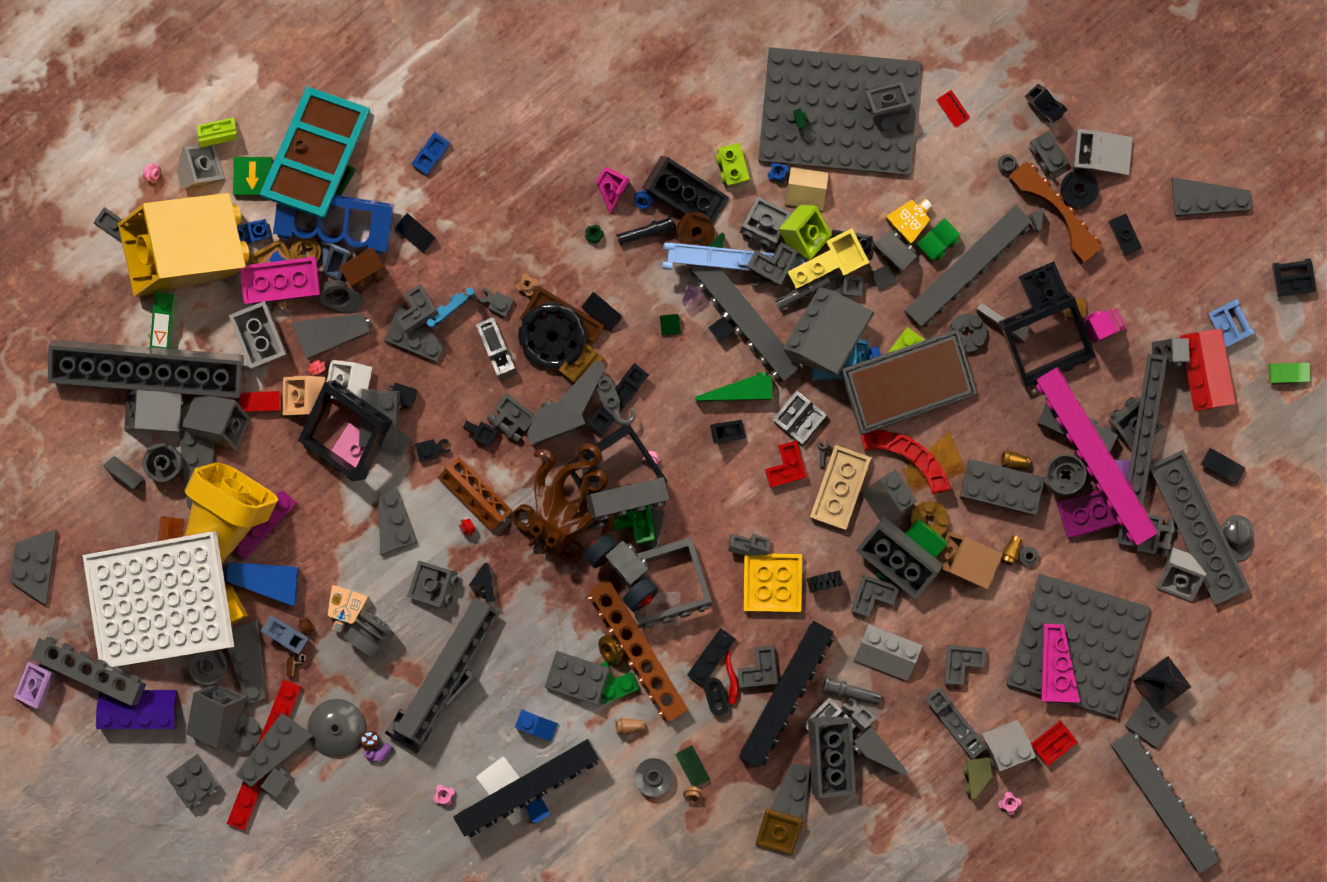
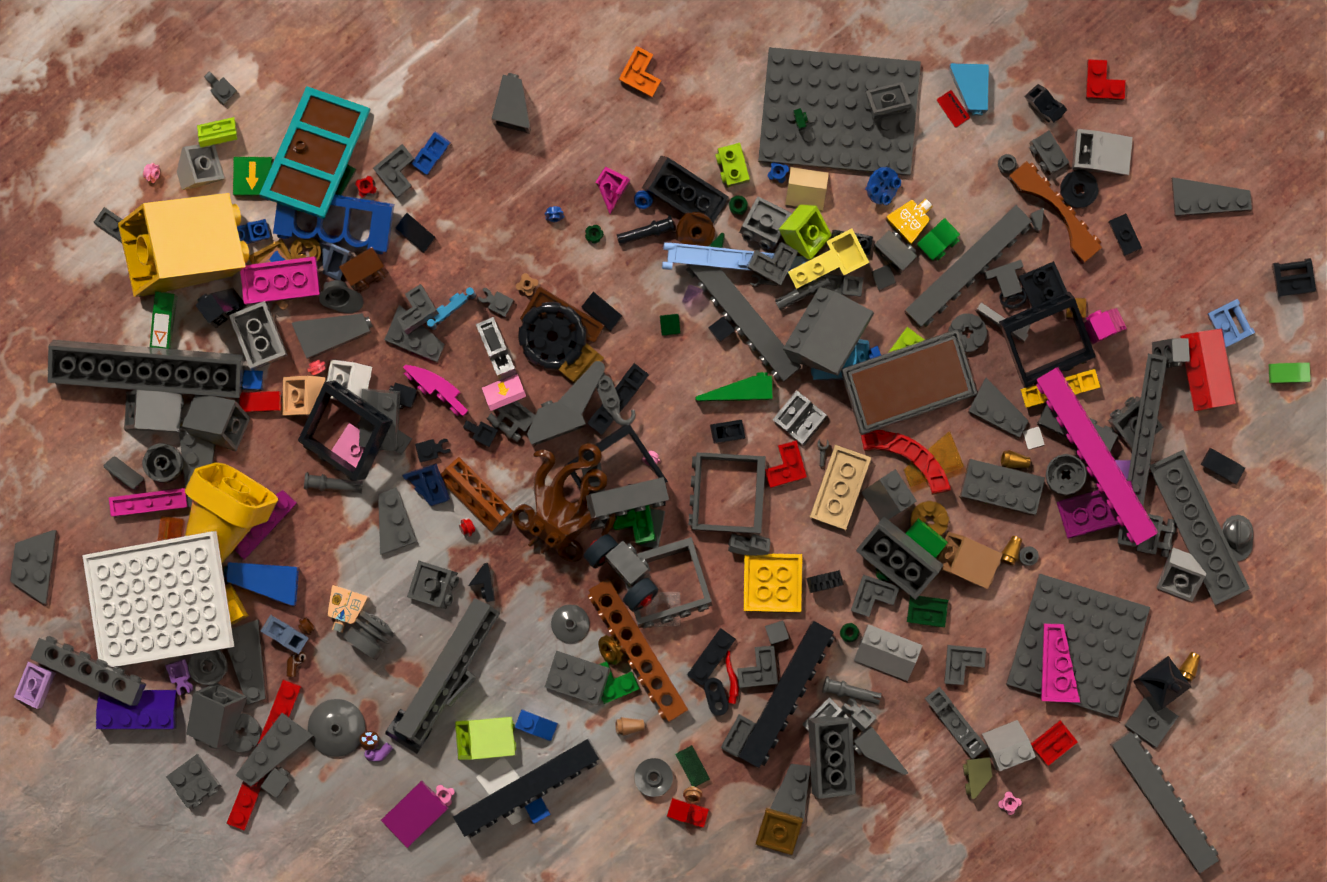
(148, 502): none -> dark pink plate
(179, 673): none -> medium lavender plate
(219, 305): none -> black wedge
(222, 89): none -> dark grey plate
(252, 380): none -> blue slope
(322, 483): none -> dark grey pin
(365, 181): none -> red plate
(390, 169): none -> dark grey plate
(414, 814): none -> magenta tile
(429, 484): none -> dark blue wing
(431, 382): none -> dark pink slope
(485, 738): none -> lime slope
(503, 392): none -> bright pink tile
(511, 105): none -> dark grey slope
(554, 214): none -> blue plate
(566, 633): none -> dark grey dish
(635, 74): none -> orange plate
(687, 812): none -> red slope
(696, 480): none -> dark grey window
(738, 735): none -> dark grey plate
(742, 200): none -> dark green plate
(777, 632): none -> dark grey slope
(855, 632): none -> dark green plate
(883, 185): none -> blue plate
(927, 611): none -> dark green plate
(972, 86): none -> dark azure slope
(997, 409): none -> dark grey wing
(1008, 283): none -> dark grey piece
(1033, 437): none -> white sticker
(1079, 383): none -> yellow slope
(1099, 86): none -> red plate
(1190, 666): none -> pearl gold cone

